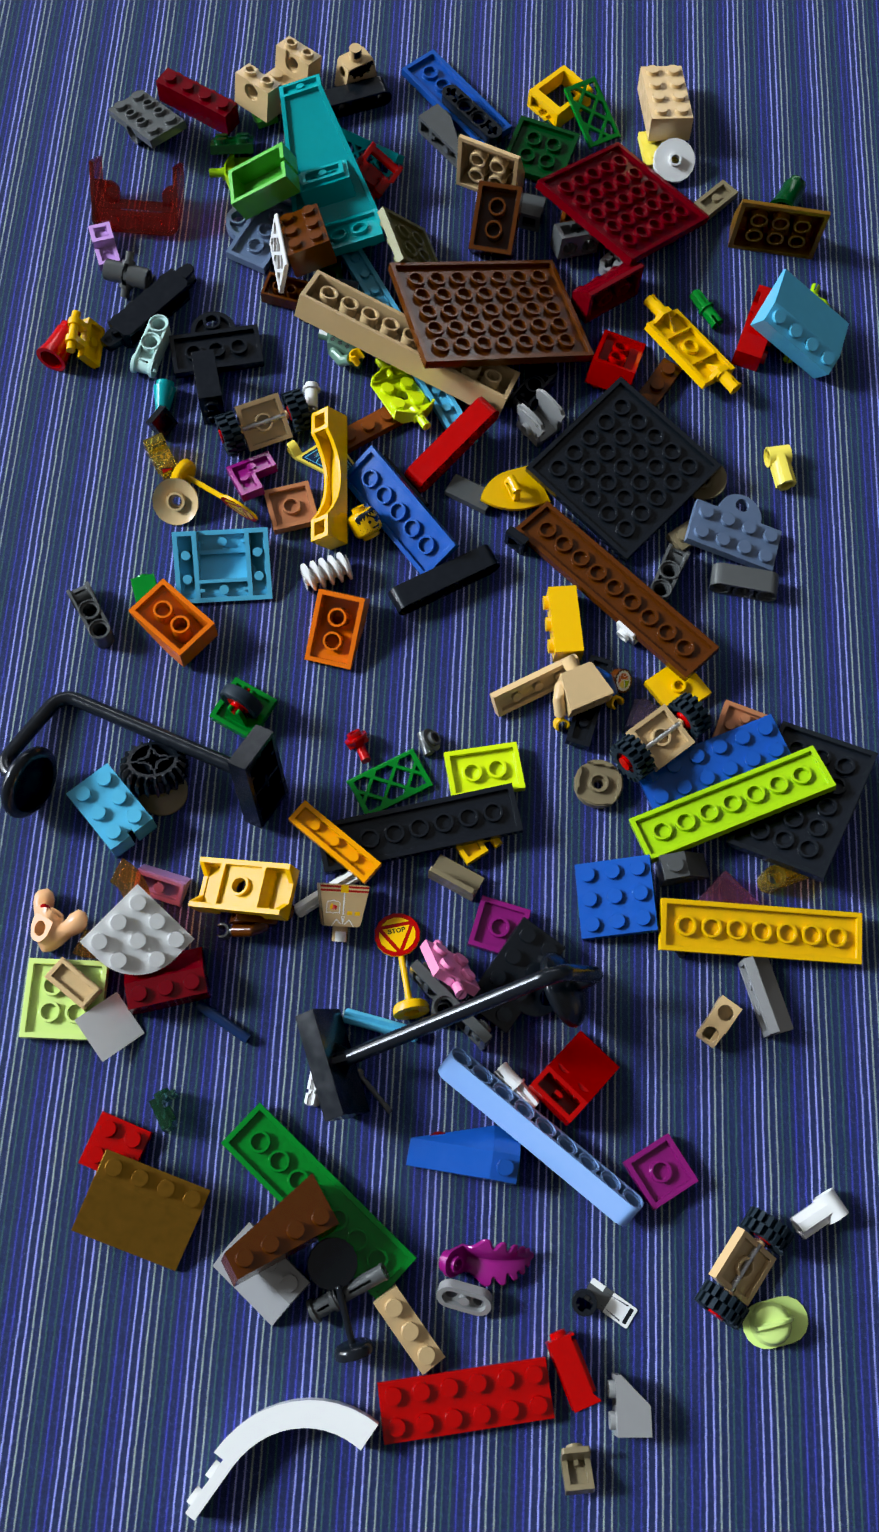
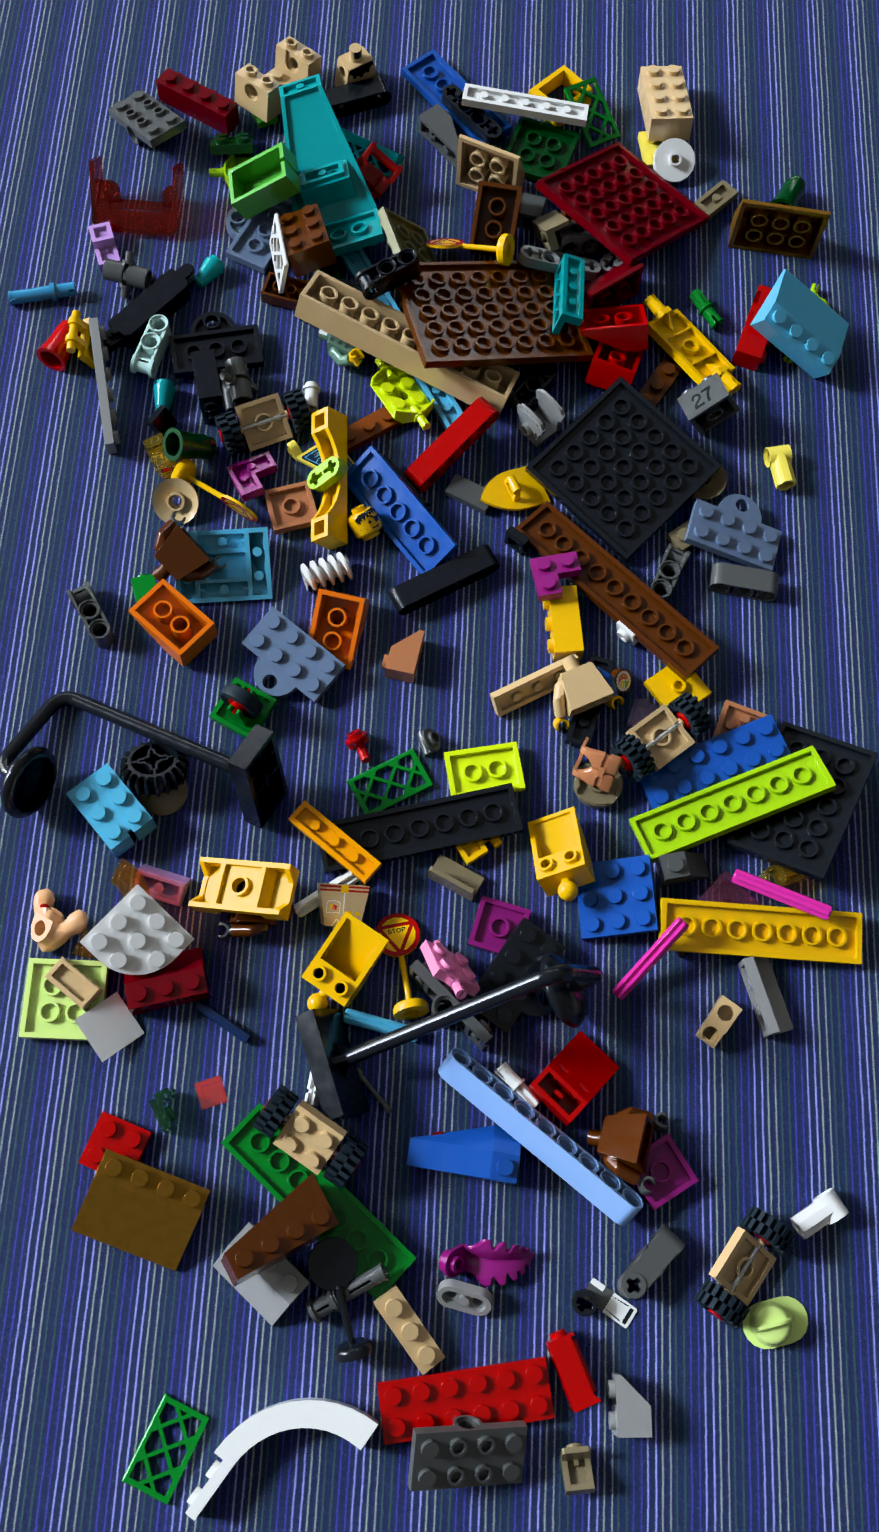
(52, 291): none -> dark azure pin
(105, 394): none -> light grey plate
(141, 1453): none -> green window
(181, 554): none -> reddish brown torso
(187, 445): none -> dark green plant
(209, 270): none -> teal cone
(211, 1092): none -> clear tile
(236, 383): none -> dark grey pin
(290, 658): none -> sand blue plate
(310, 1136): none -> plate
(326, 474): none -> lime beam
(346, 959): none -> yellow slope
(389, 273): none -> black piece
(404, 658): none -> nougat slope
(467, 1454): none -> dark grey plate
(504, 249): none -> yellow piece
(525, 105): none -> white plate
(535, 258): none -> light grey beam
(546, 226): none -> dark tan panel
(548, 571): none -> magenta plate
(560, 854): none -> yellow slope
(568, 292): none -> teal fence
(603, 767): none -> nougat piece
(617, 326): none -> red slope
(626, 1143): none -> reddish brown torso
(650, 958): none -> dark pink axle
(650, 1262): none -> dark grey piece
(708, 403): none -> dark grey brick
(782, 894): none -> dark pink axle

